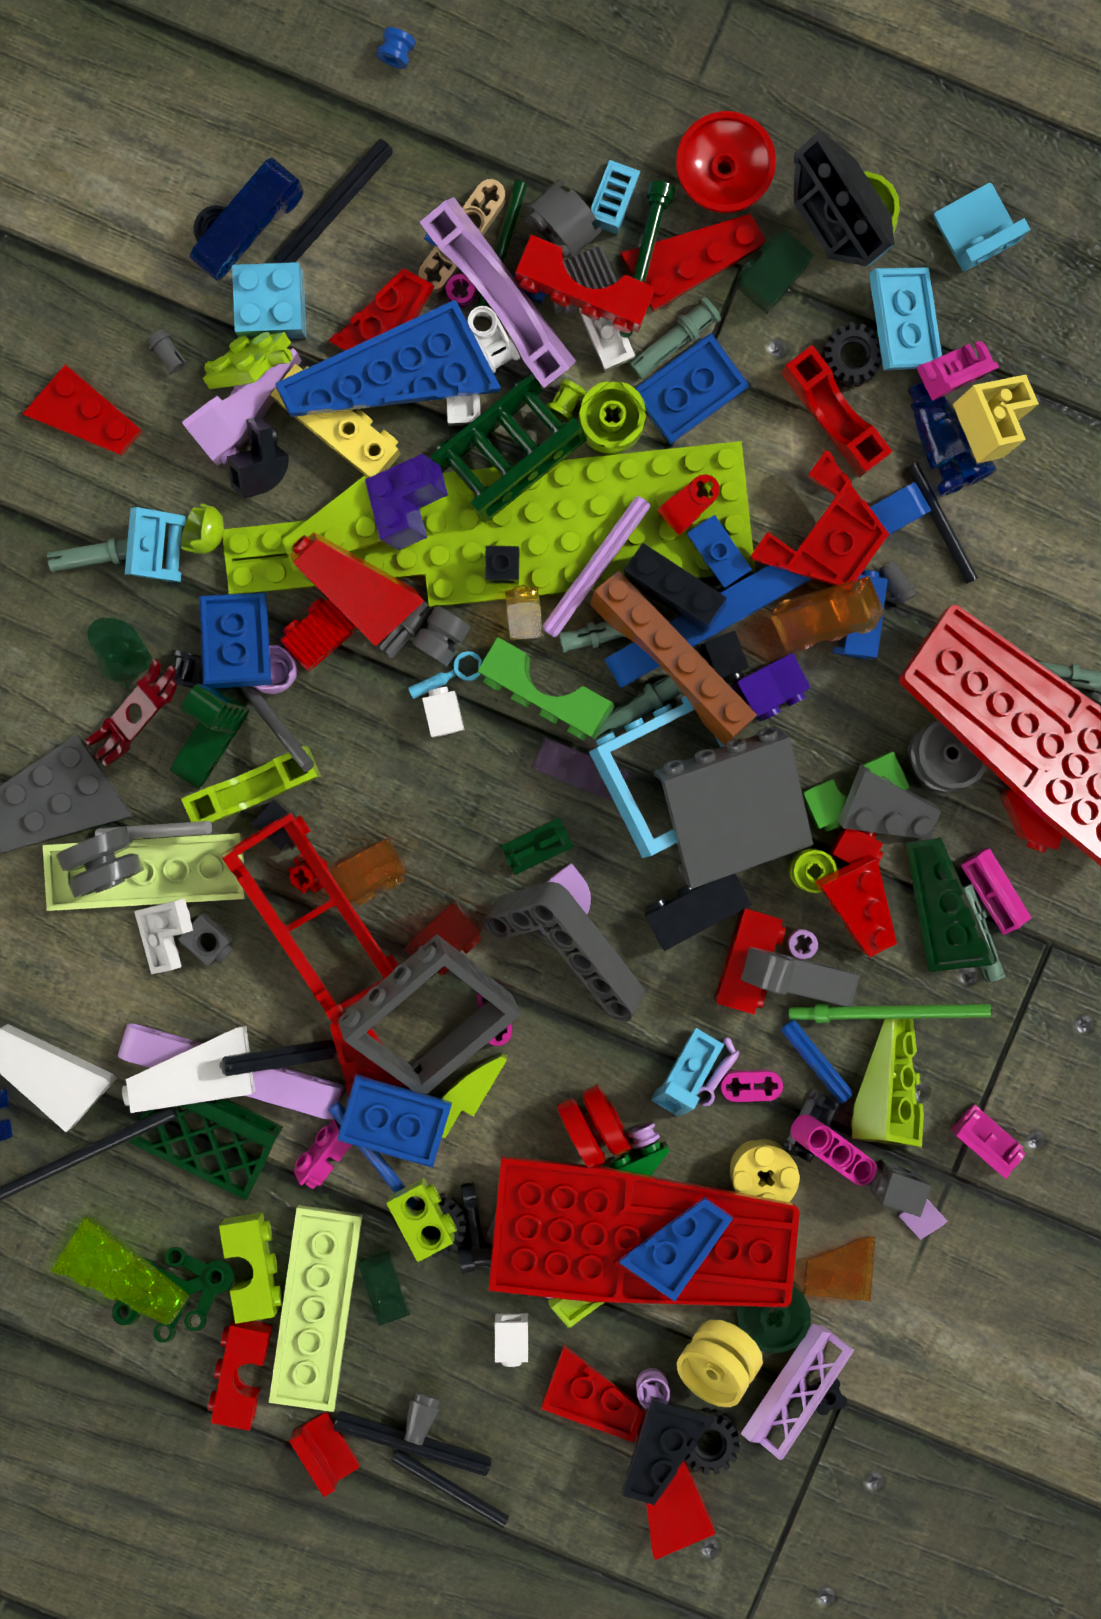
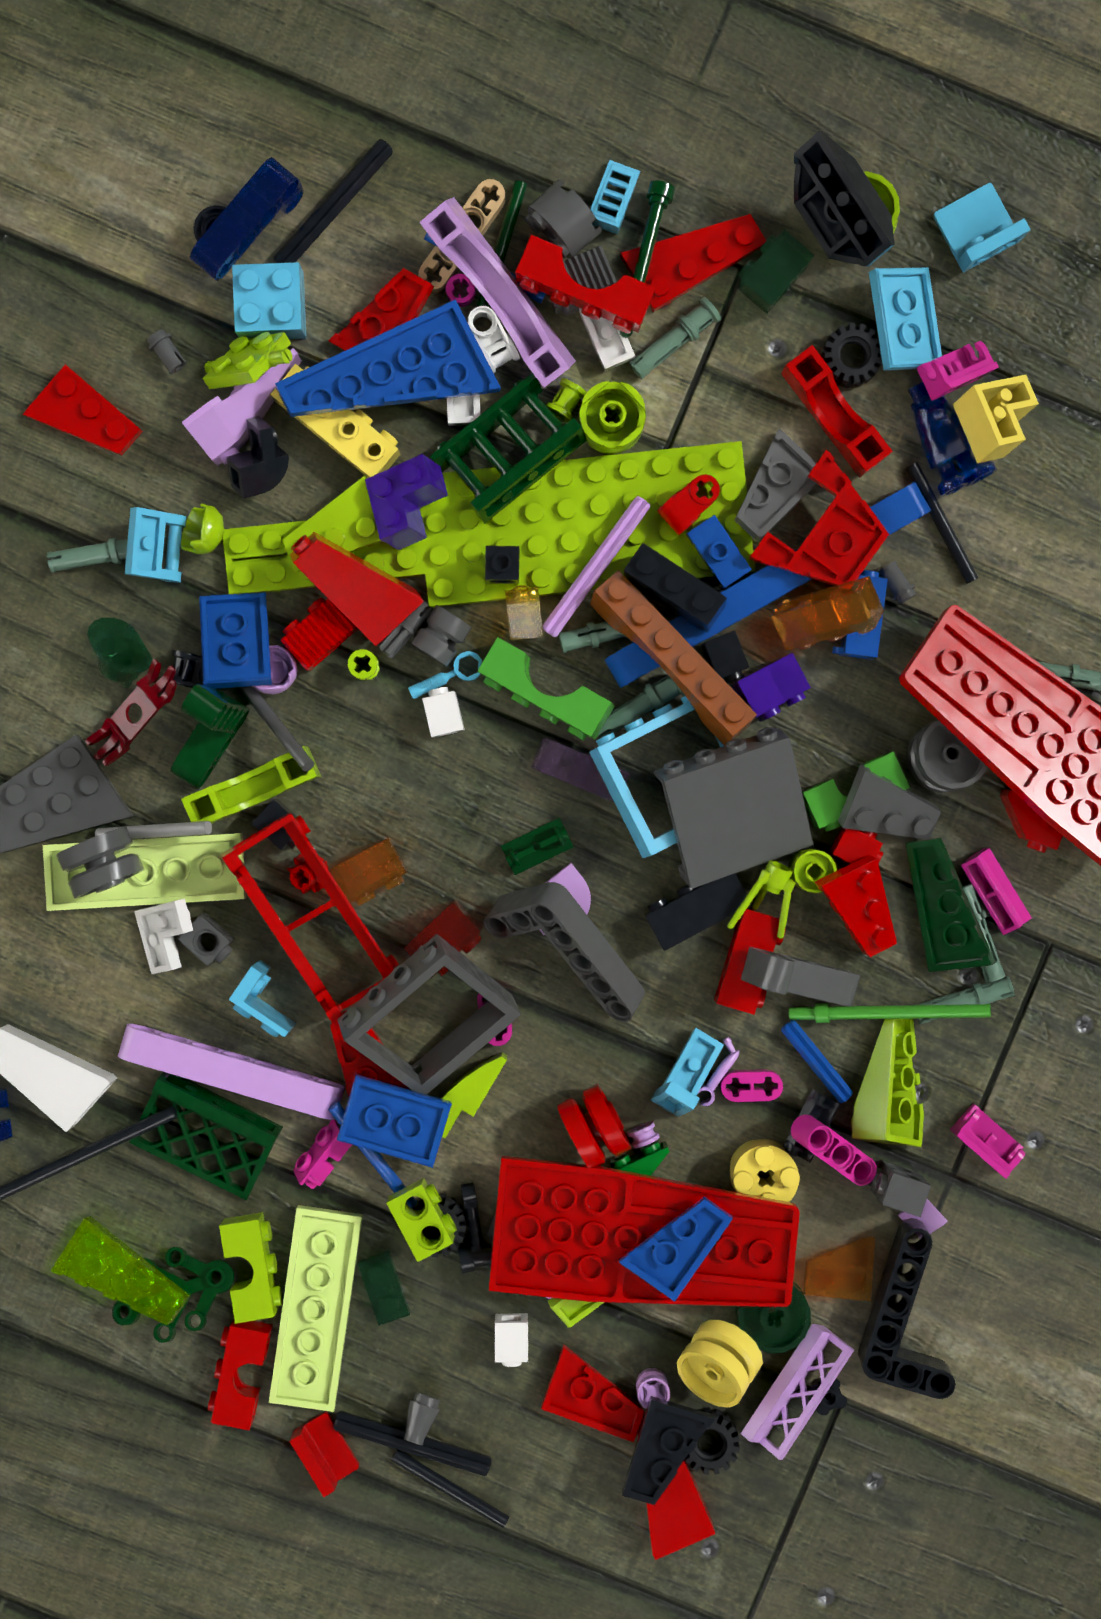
(191, 1076): white slope -> none
(250, 1005): none -> medium azure bracket
(277, 1057): black axle -> none
(353, 666): none -> lime bush
(395, 47): blue wheel -> none
(691, 389): blue tile -> none
(730, 141): red dish -> none
(772, 879): none -> lime plant
(776, 487): none -> dark grey wing
(812, 946): lavender bush -> none
(897, 1316): none -> black beam
(977, 994): none -> sand green pin

